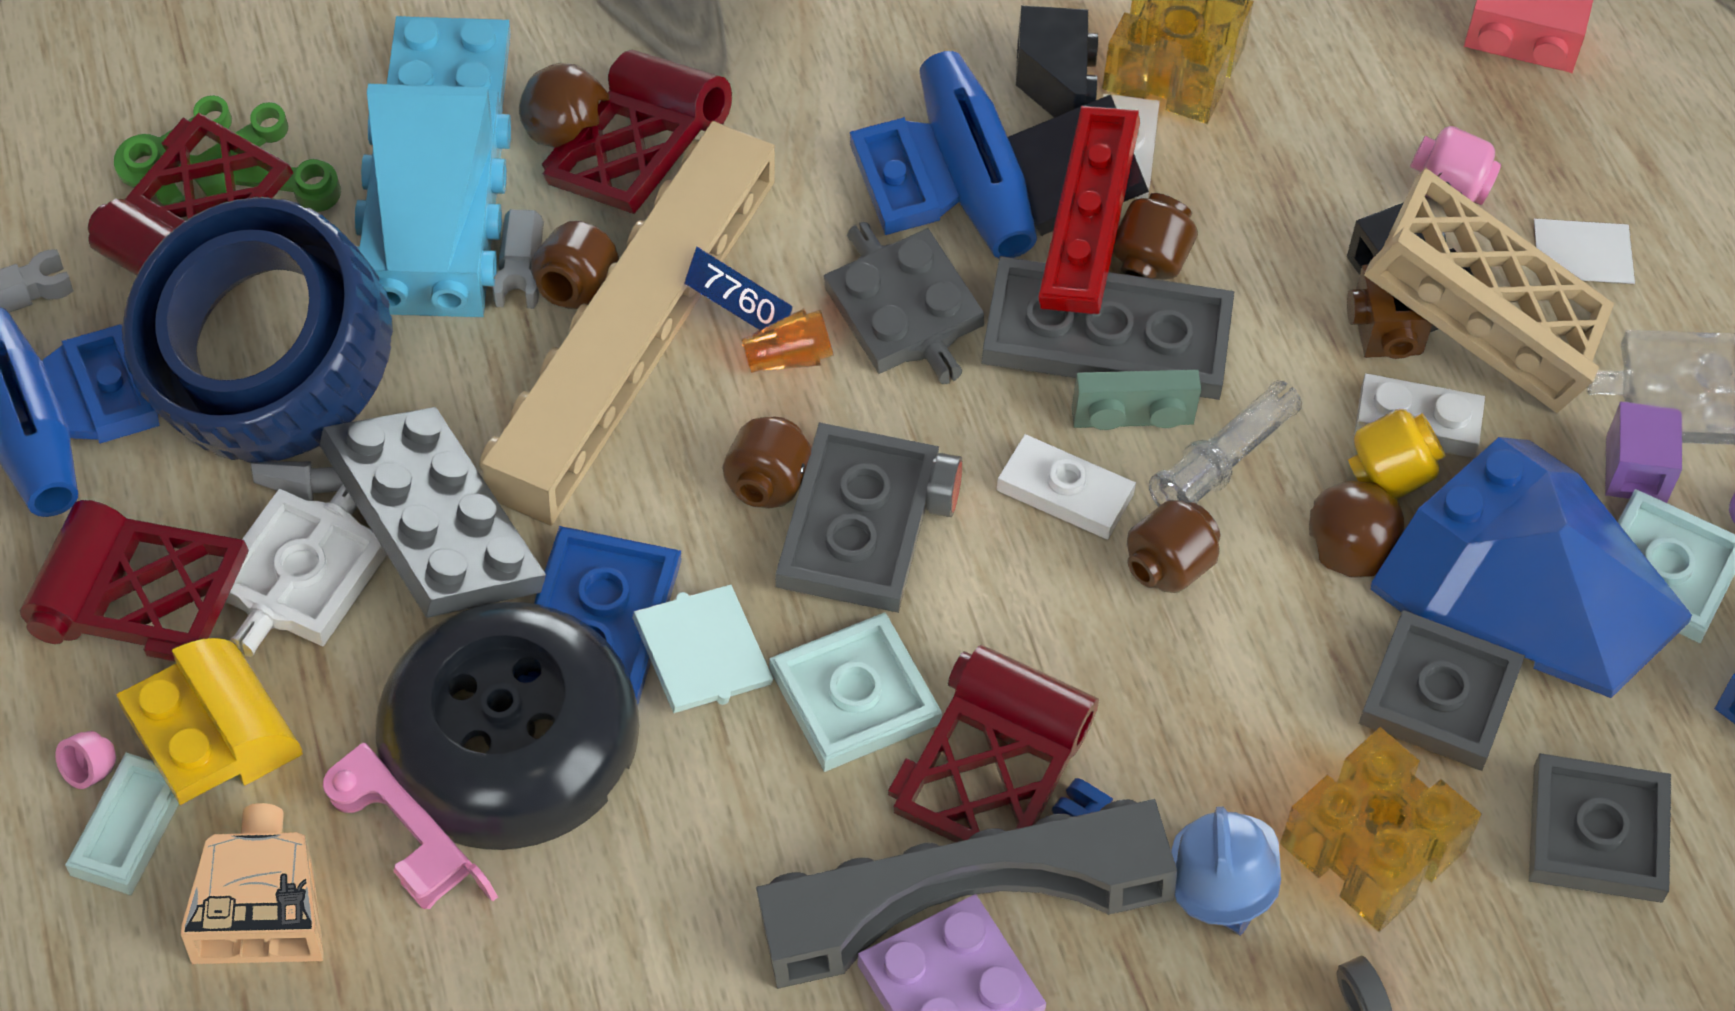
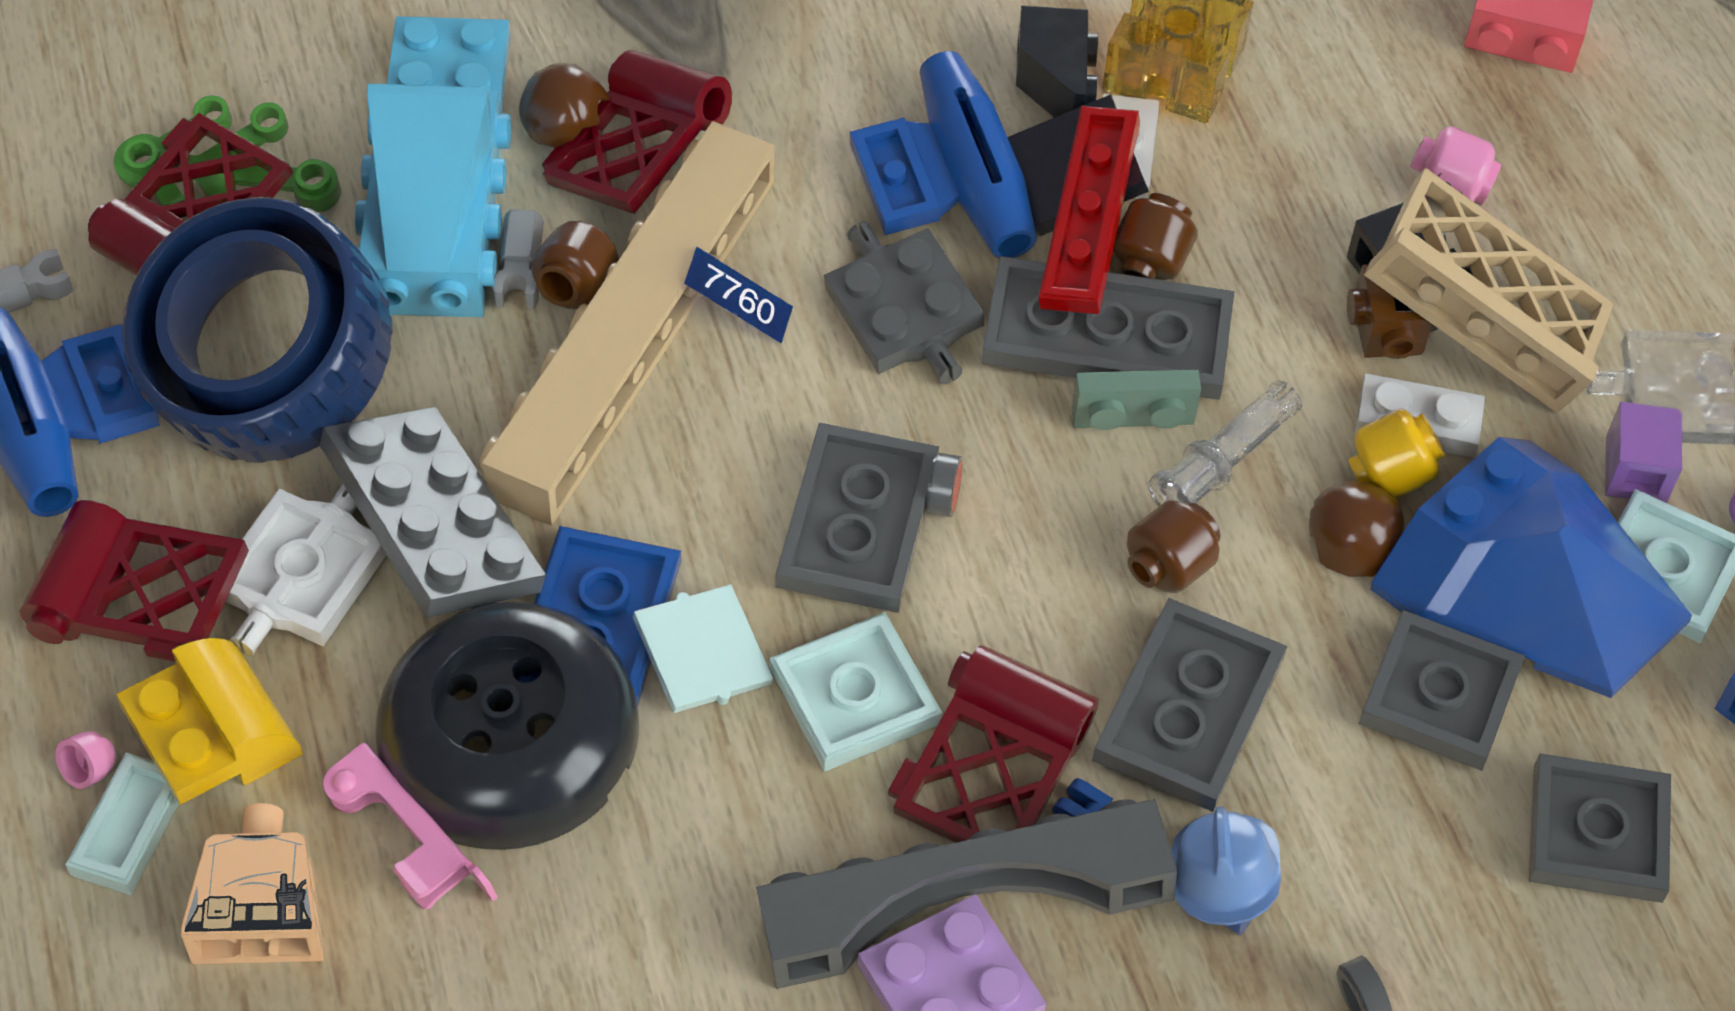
(295, 477): light grey bar -> none
(769, 460): reddish brown head -> none
(789, 343): clear orange cone -> none
(1066, 486): white plate -> none
(1189, 704): none -> dark grey plate
(1379, 828): clear yellow brick -> none
(1588, 249): white sticker -> none

